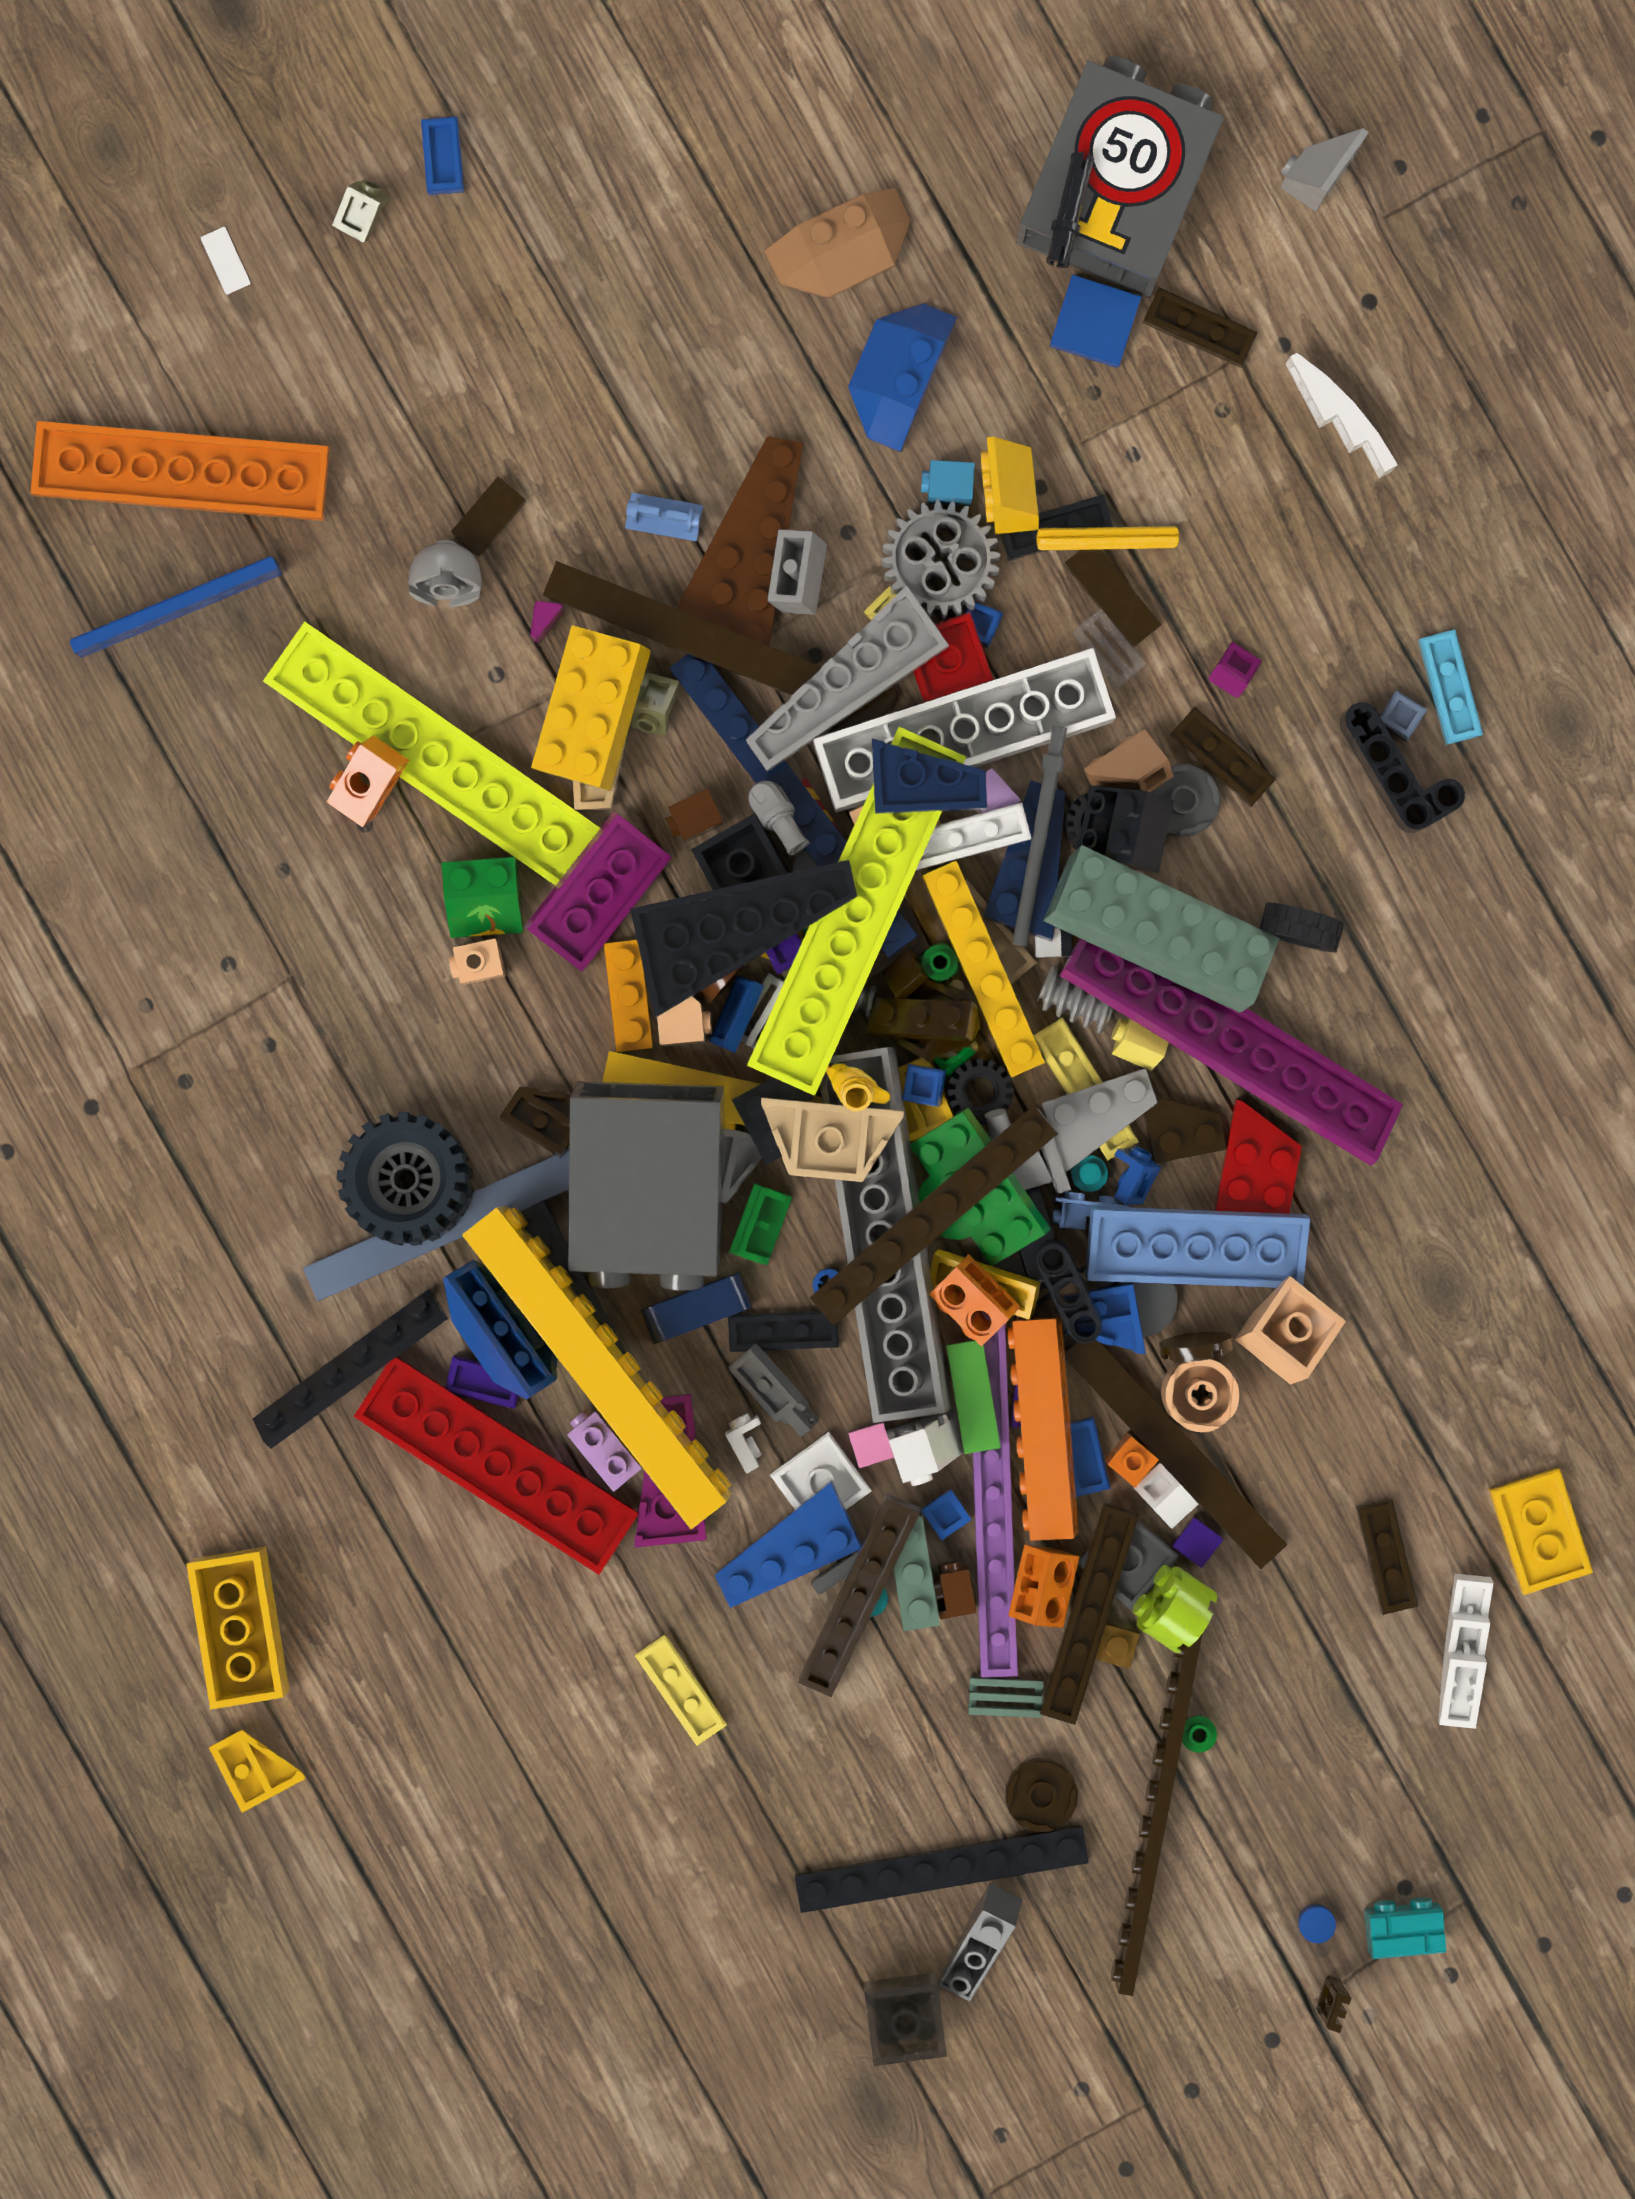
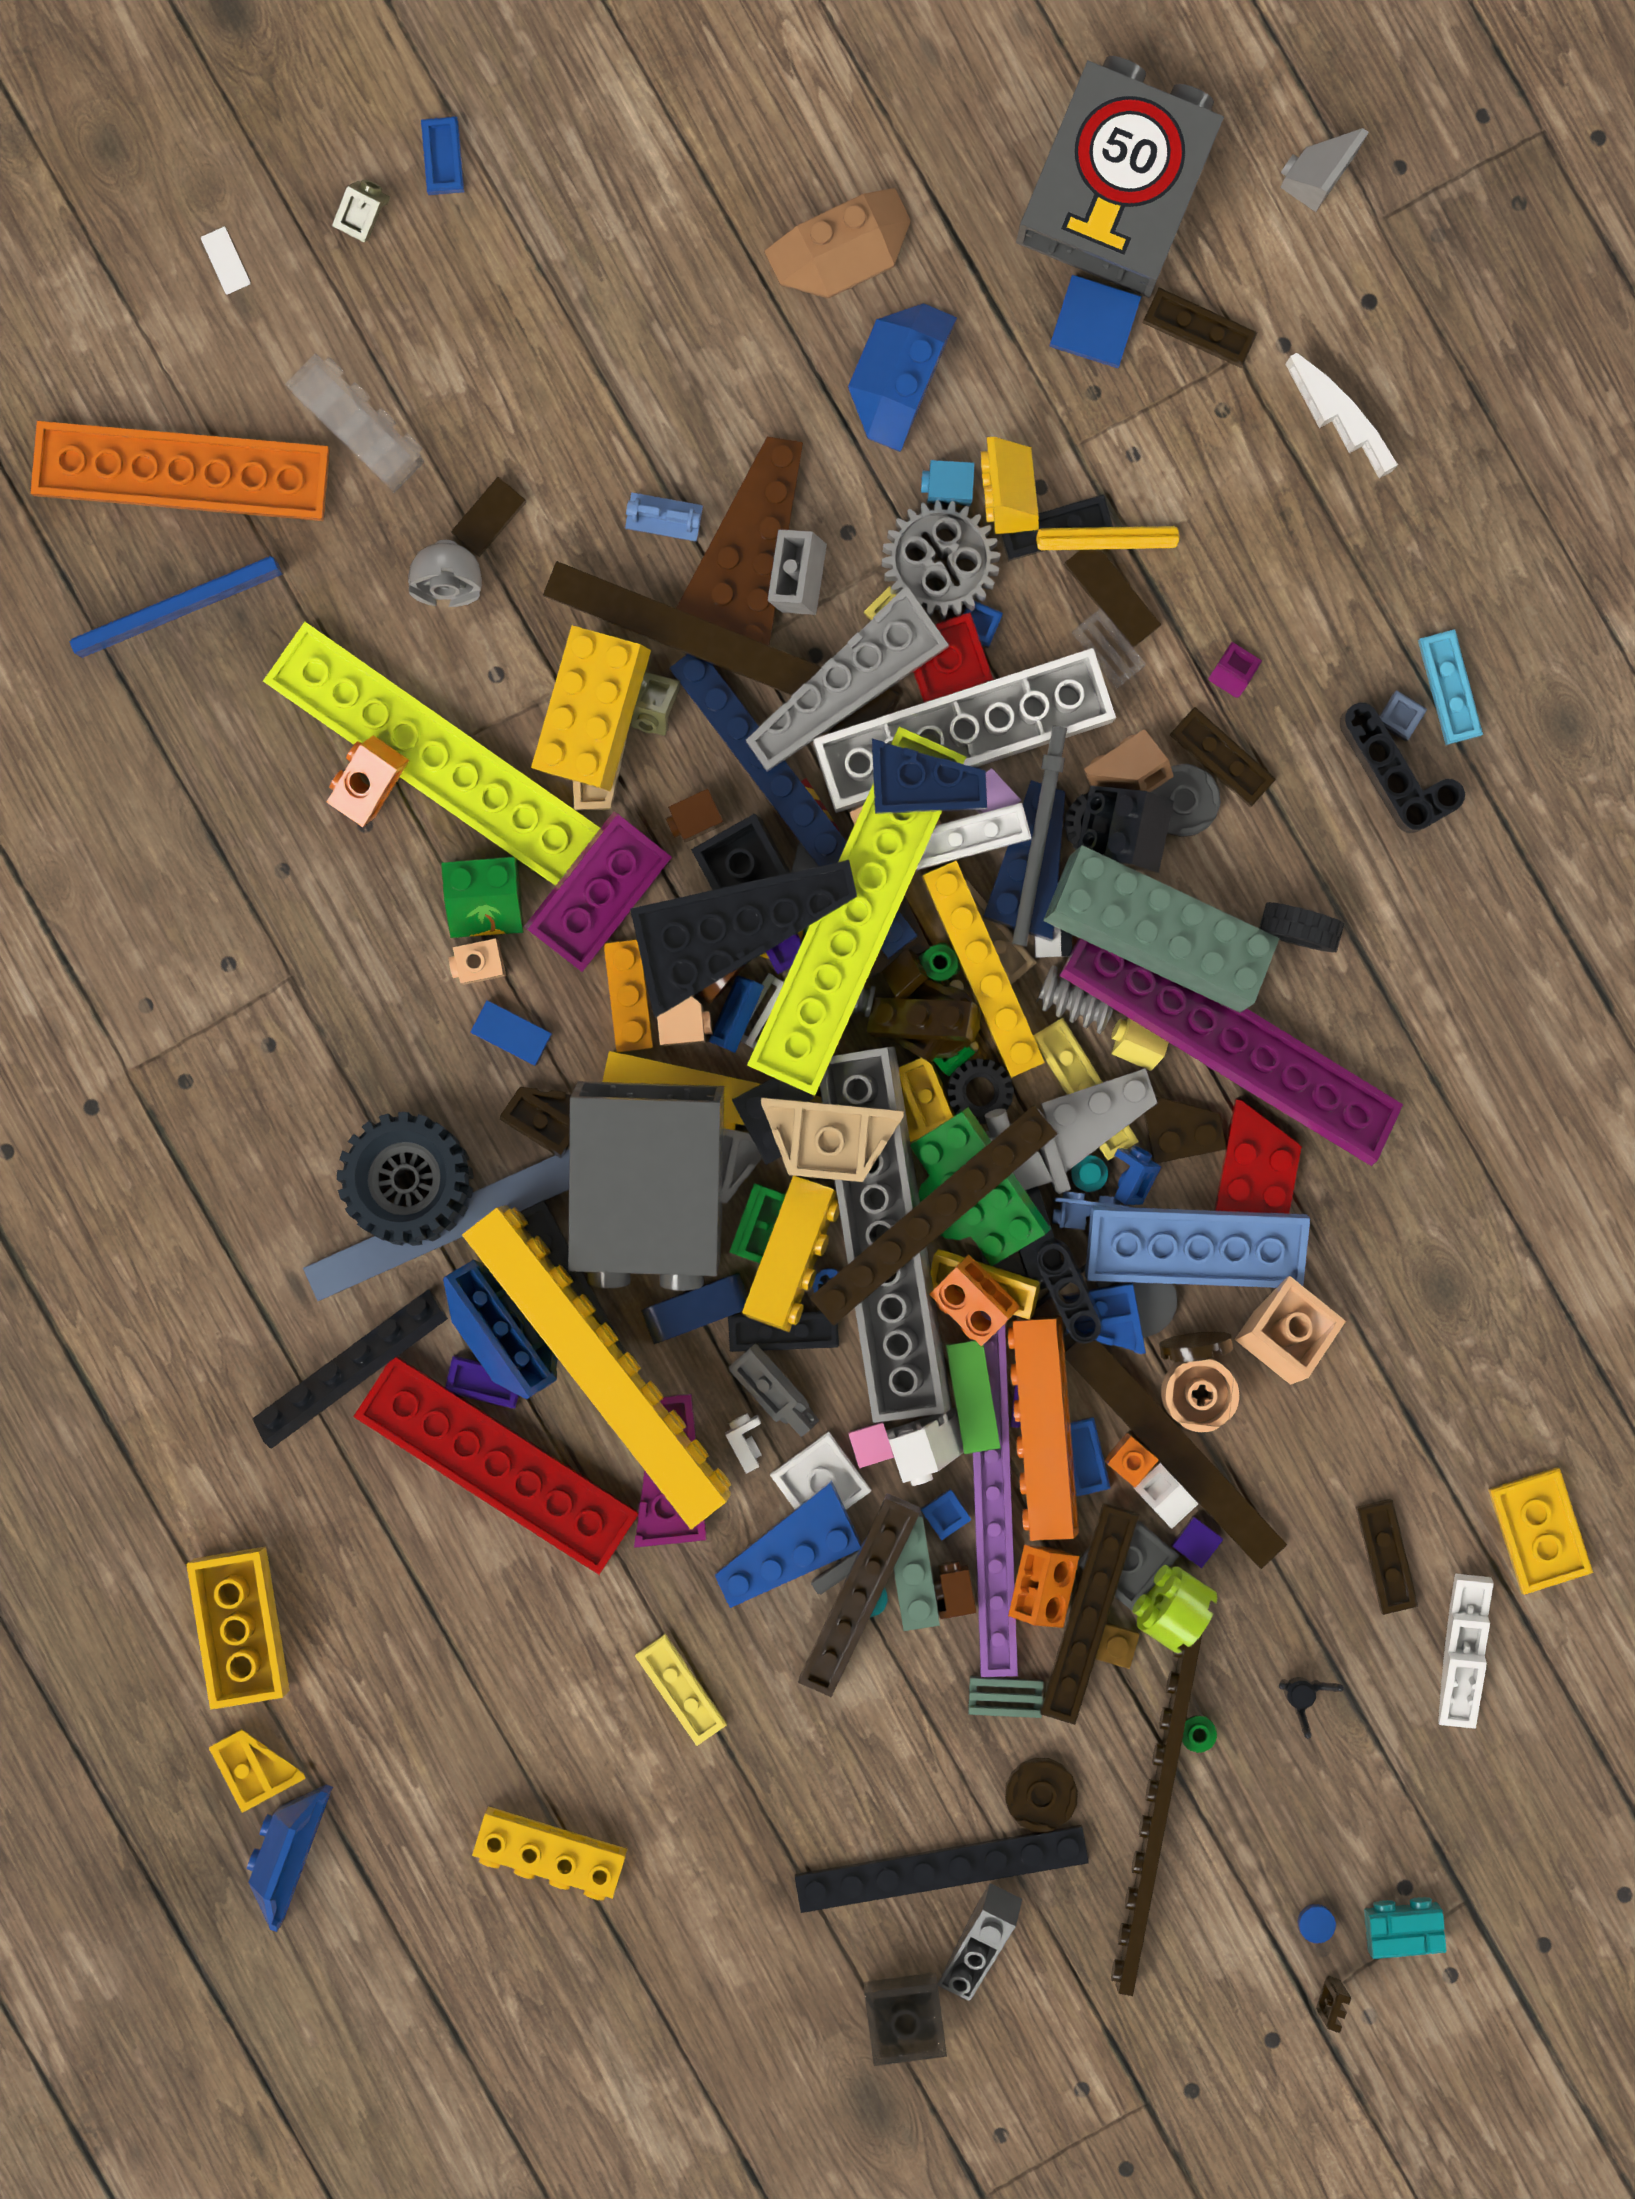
(284, 1853): none -> blue wedge
(355, 422): none -> clear brick
(511, 1033): none -> blue tile
(544, 618): magenta slope -> none
(549, 1853): none -> yellow brick
(603, 1448): lavender brick -> none
(777, 813): light grey arm -> none
(791, 1254): none -> yellow brick
(855, 1087): yellow animal -> none
(924, 1085): blue tile -> none
(1066, 224): black pin -> none
(1302, 1695): none -> black plant

